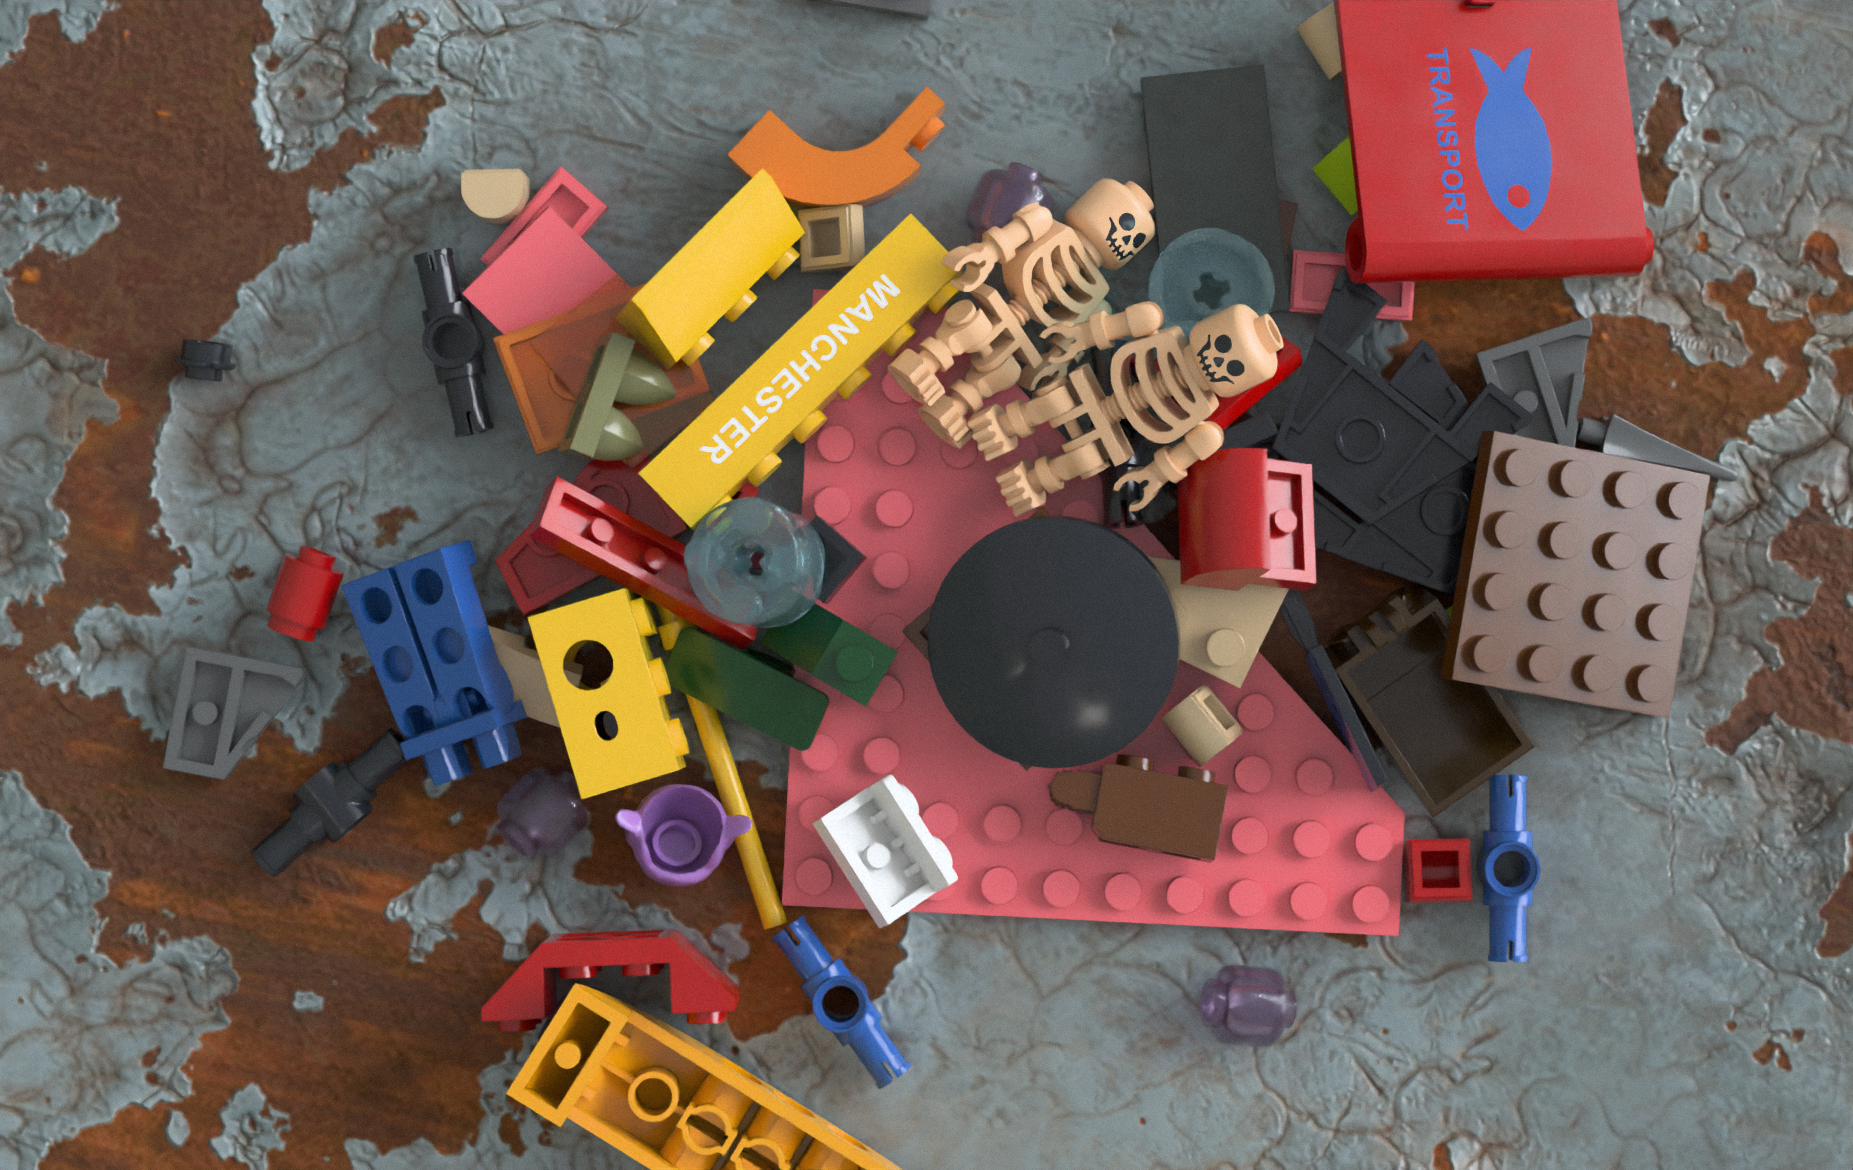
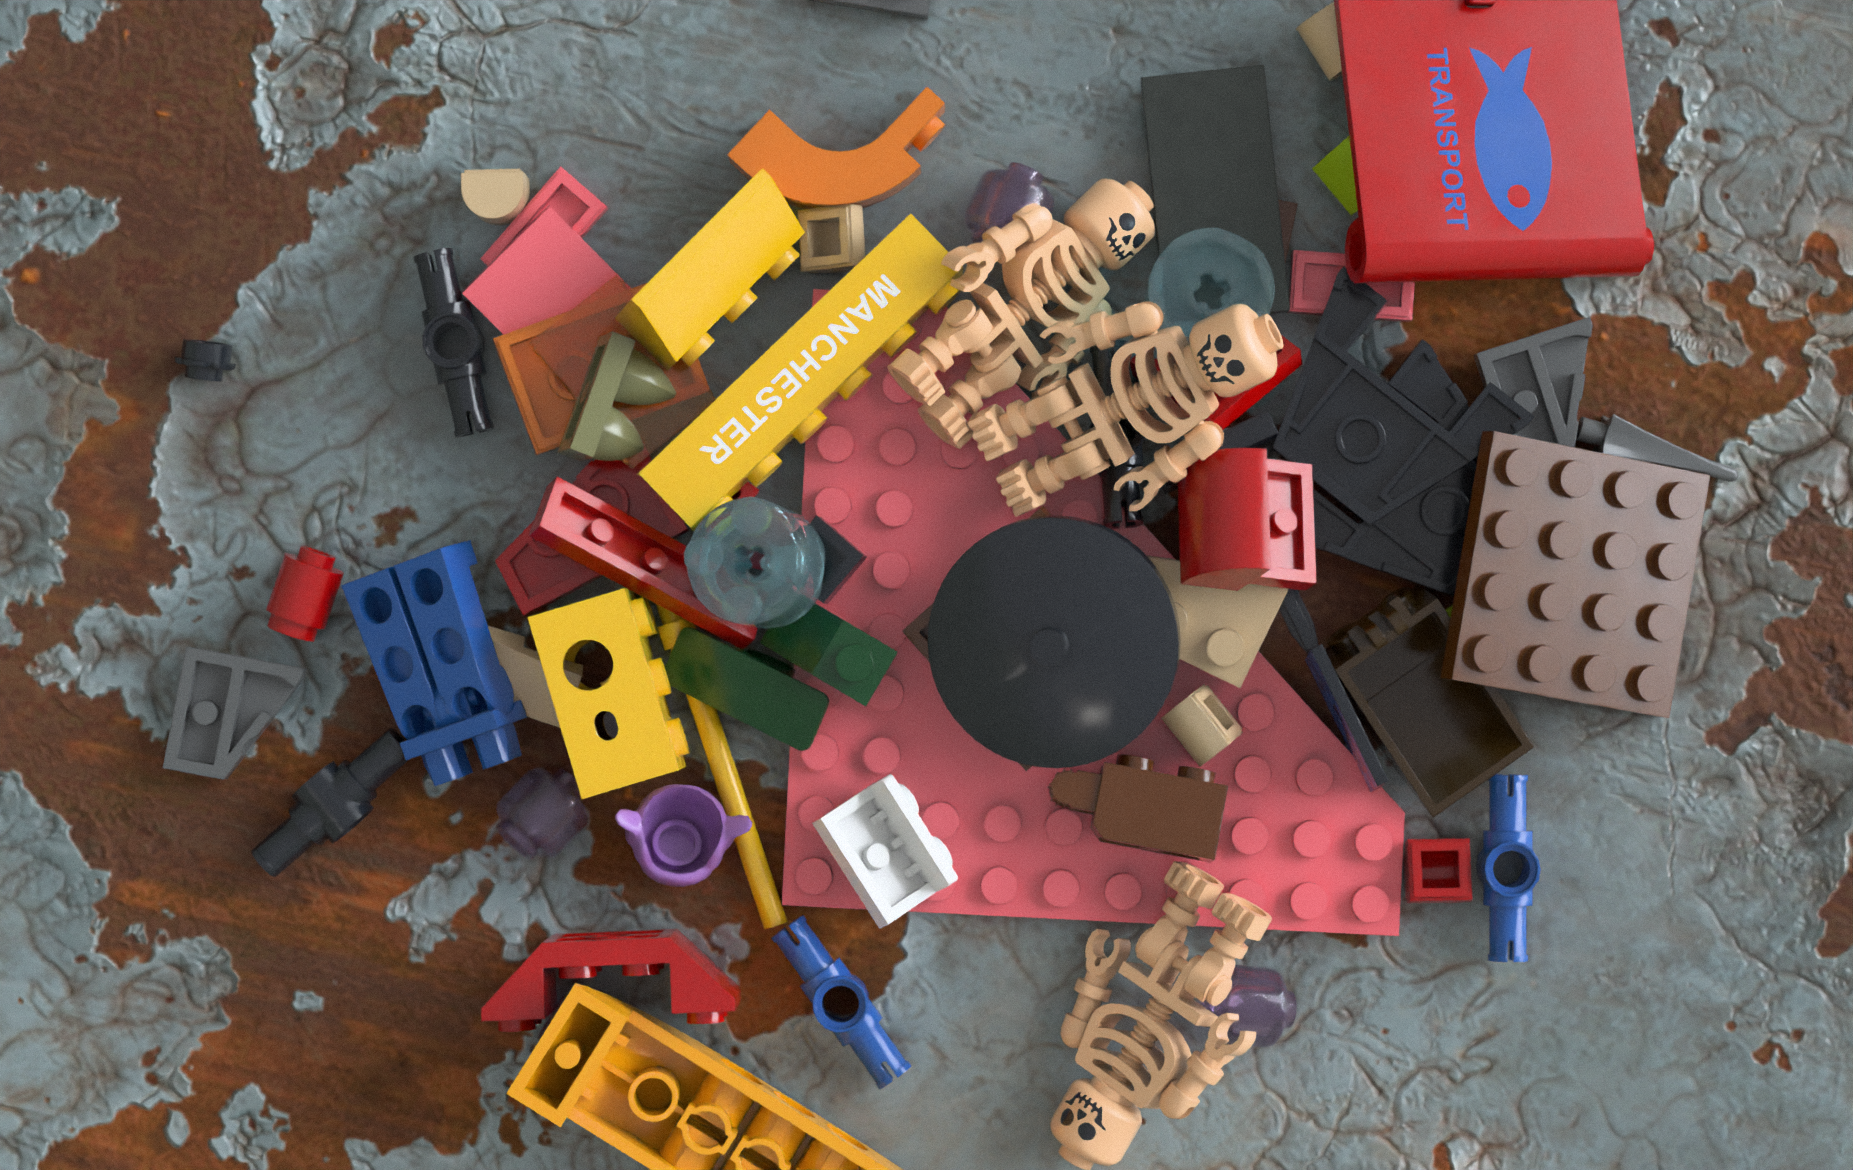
(1102, 1112): none -> light nougat piece

